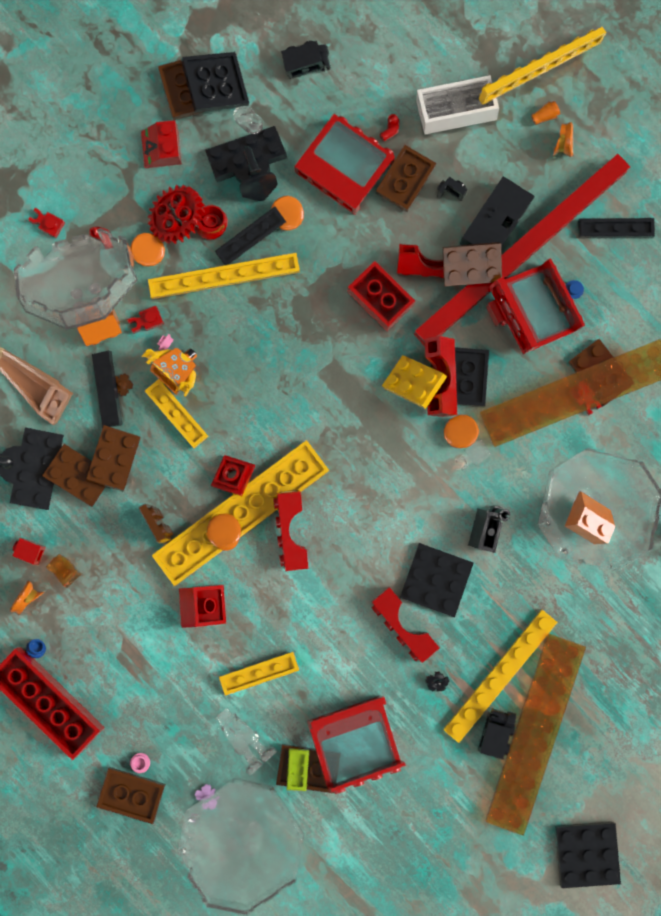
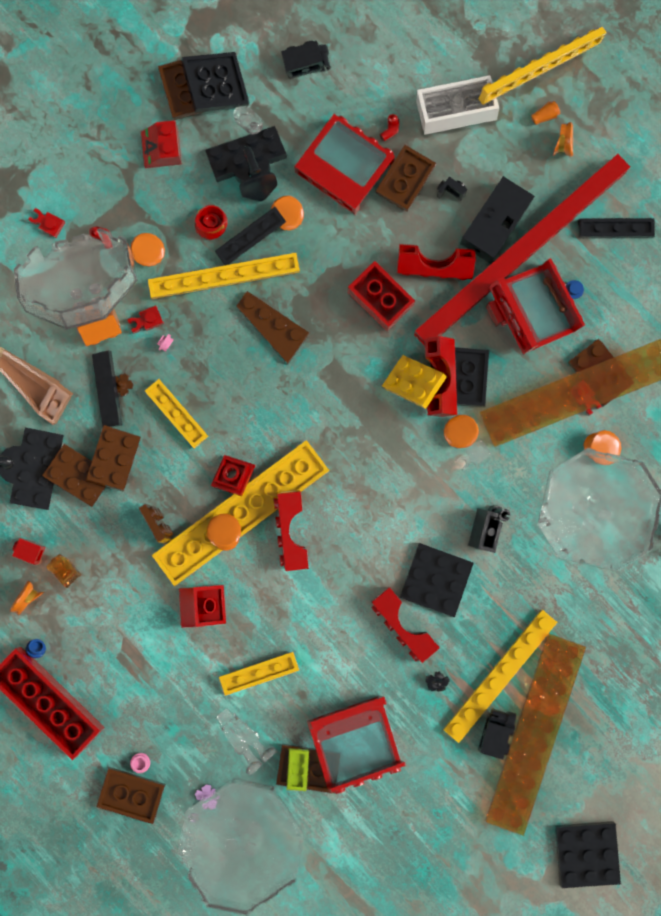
(173, 368): torso -> none
(187, 208): red gear -> none
(277, 329): none -> reddish brown wing
(472, 264): reddish brown plate -> none
(590, 520): orange slope -> none
(603, 442): none -> orange piece

